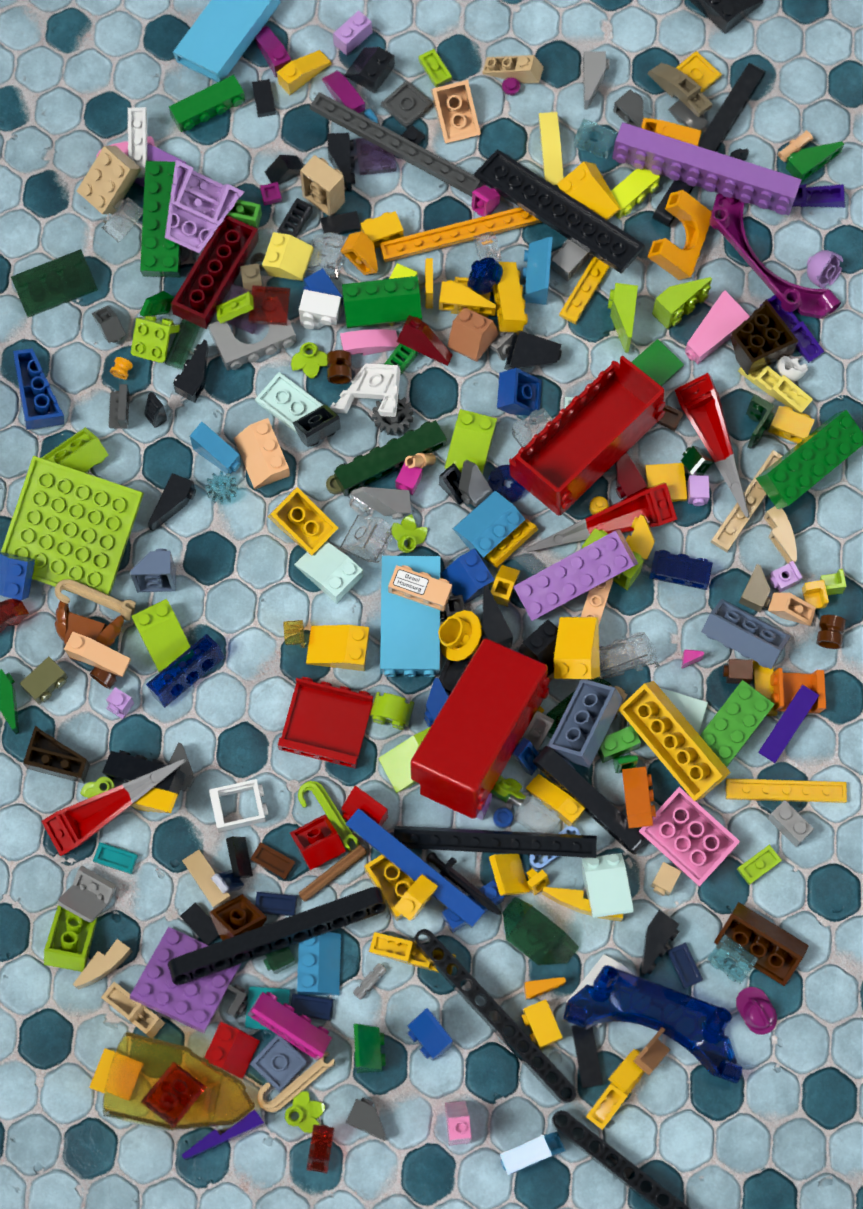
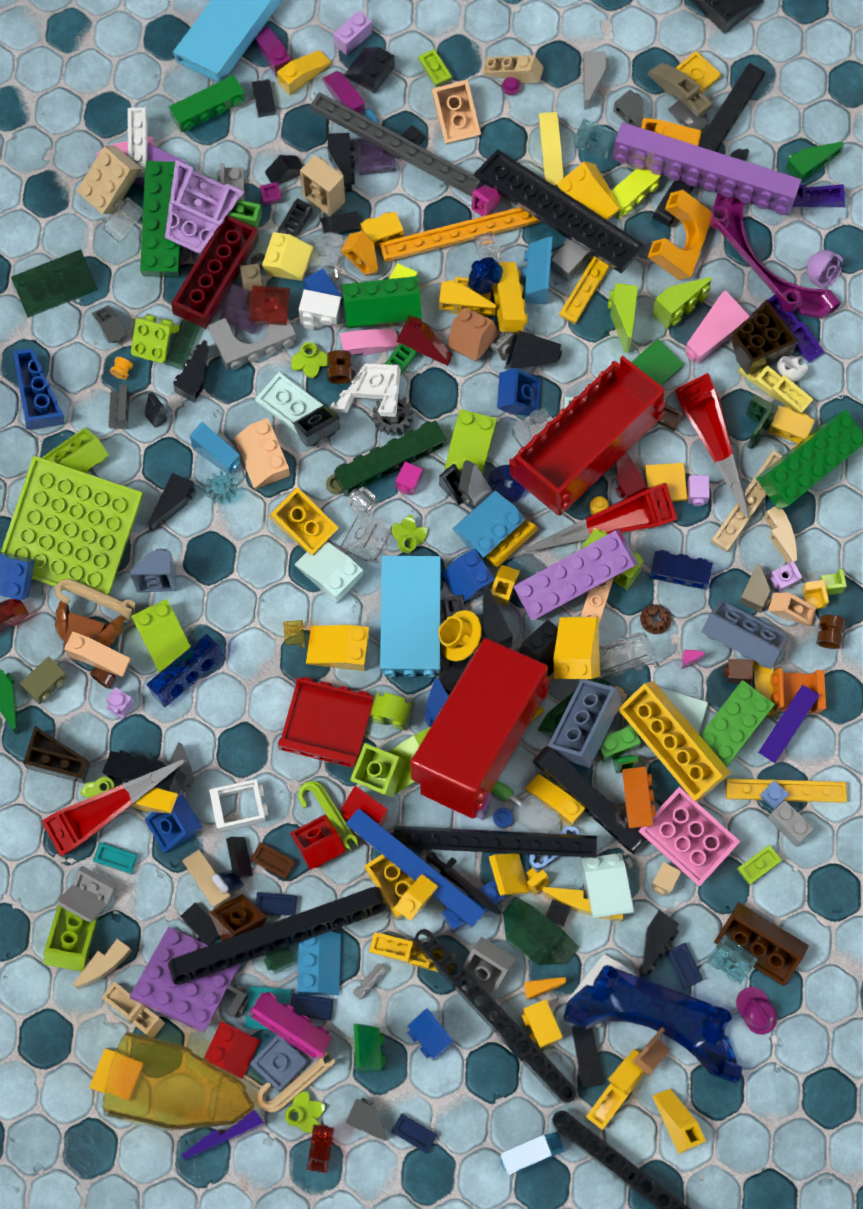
(157, 304): green slope -> none
(173, 1094): clear red slope -> none
(174, 827): none -> blue slope
(232, 176): none -> light grey bracket
(235, 307): lime plate -> none
(332, 873): medium nougat axle -> none
(378, 770): none -> lime brick
(385, 501): light grey slope -> none
(406, 104): dark grey tile -> none
(414, 1133): none -> dark blue tile
(420, 460): light nougat pin -> none
(420, 587): light nougat brick -> none
(429, 283): yellow tile -> none
(458, 1123): bright pink slope -> none
(488, 965): none -> light grey slope
(508, 786): lime plate -> none
(525, 754): blue plate -> none
(538, 729): light grey plate -> none
(558, 912): none -> black plate
(642, 537): yellow slope -> none
(647, 622): none -> reddish brown gear
(679, 1122): none -> yellow slope
(696, 461): dark green slope -> none
(774, 795): none -> medium blue plate
(795, 145): light nougat pin -> none

